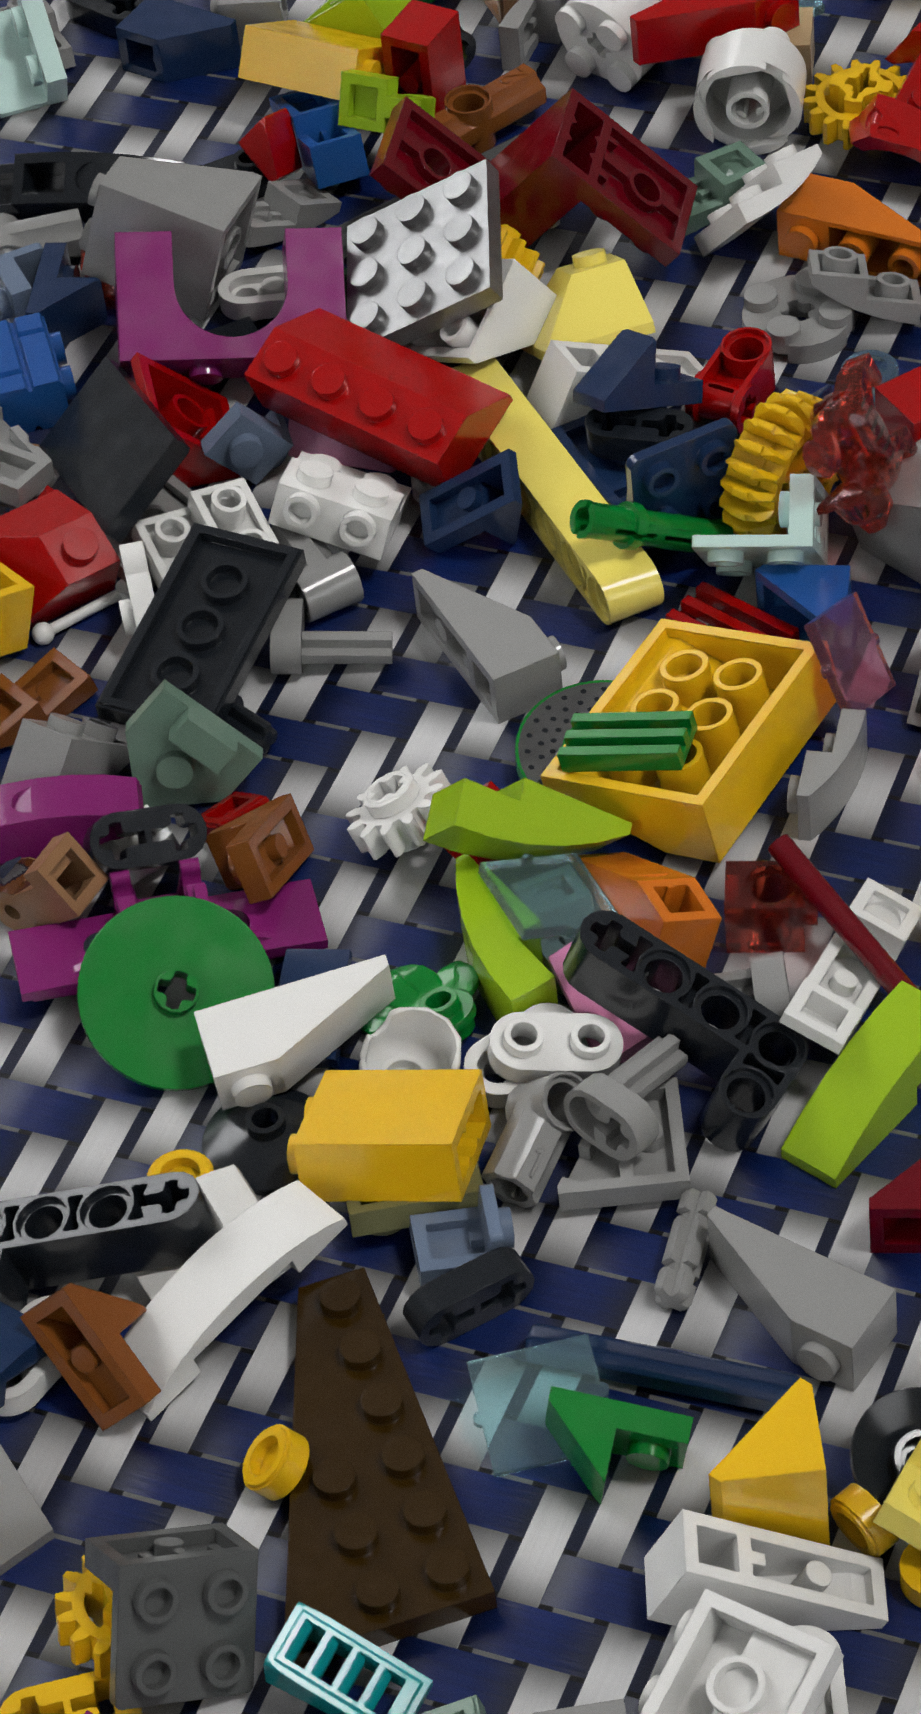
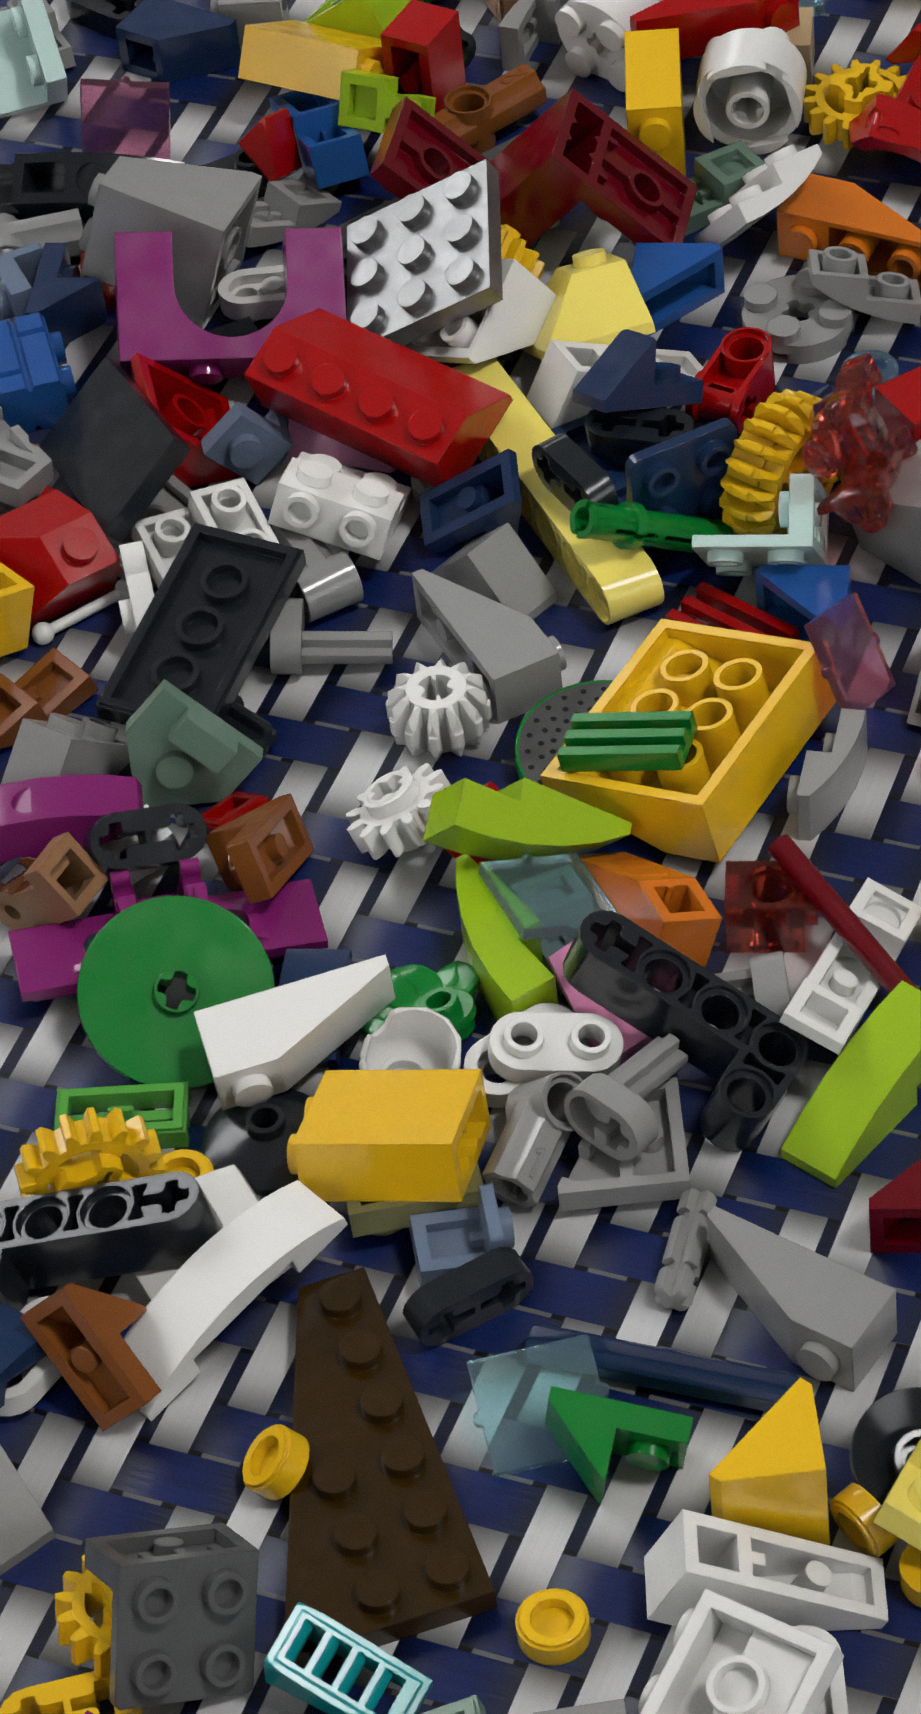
(88, 1153): none -> yellow gear
(126, 117): none -> clear pink piece
(169, 1124): none -> bright green tile
(438, 709): none -> white gear
(501, 570): none -> light grey slope
(553, 1627): none -> yellow tile
(571, 473): none -> black beam
(656, 93): none -> yellow brick
(677, 278): none -> blue slope

